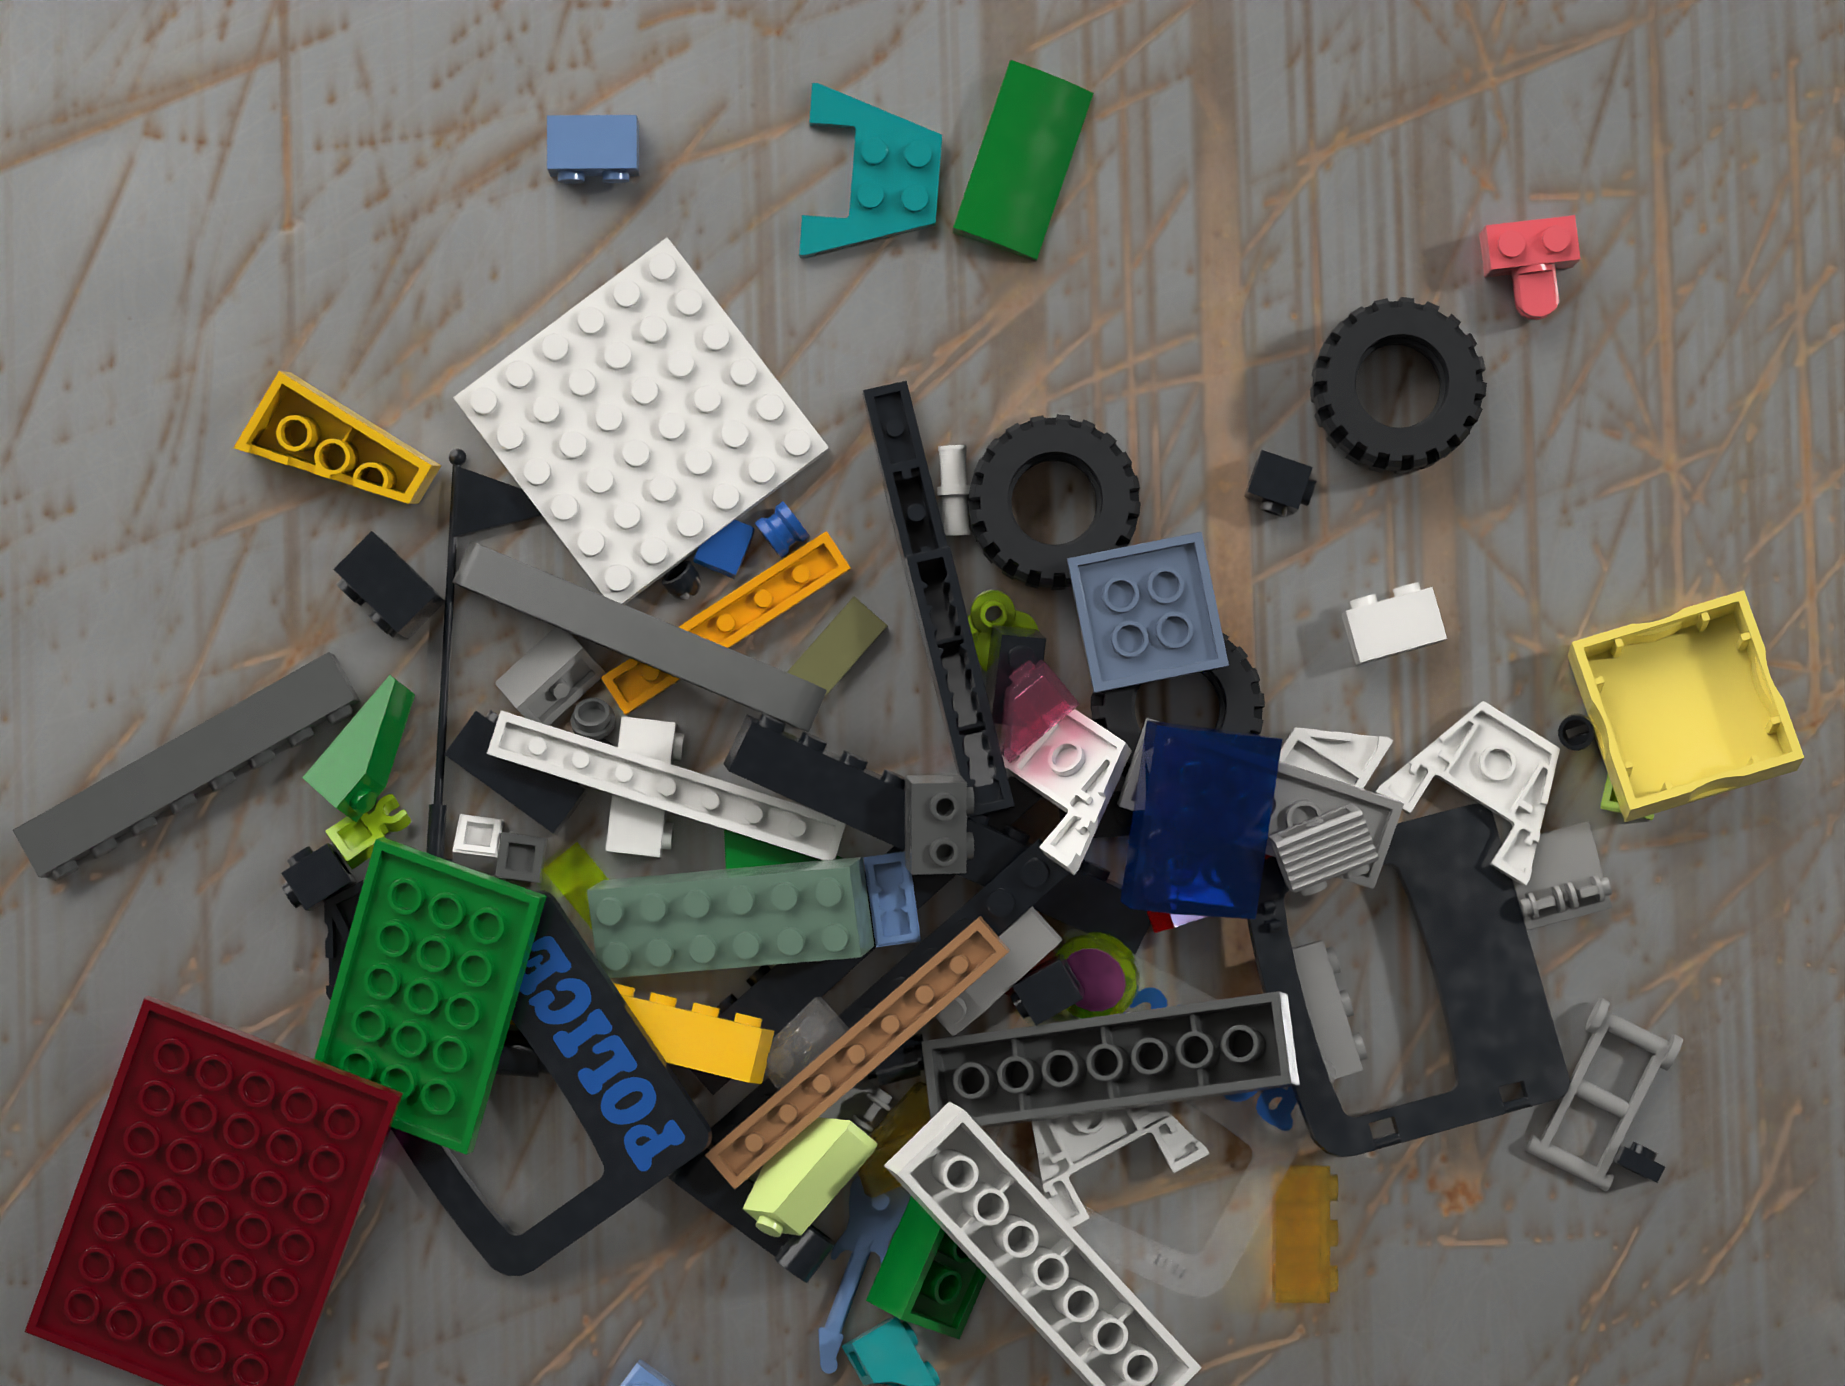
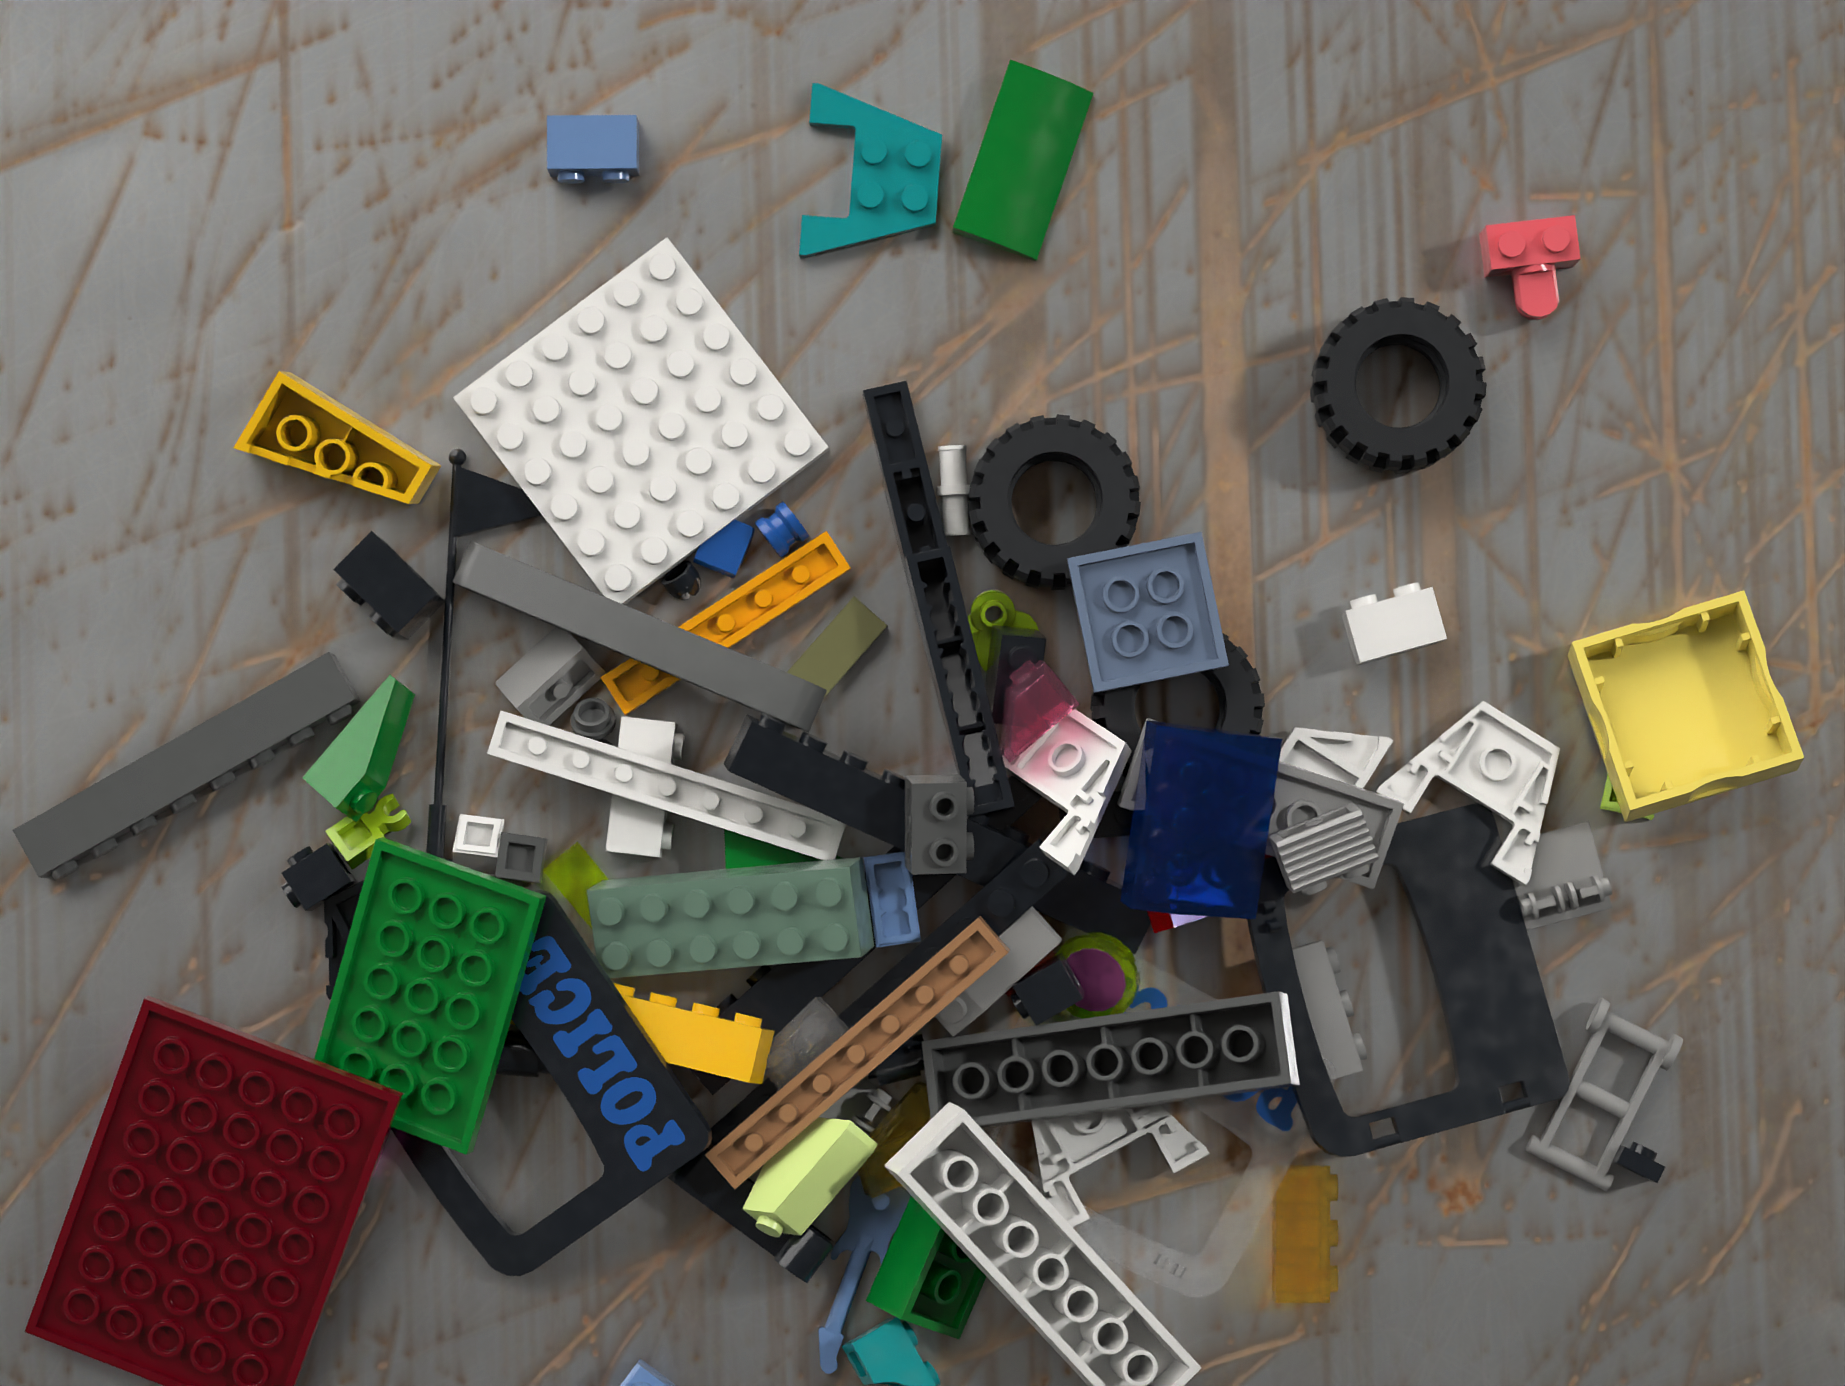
(536, 793): black brick -> none
(1280, 484): black brick -> none
(1580, 740): black hinge -> none

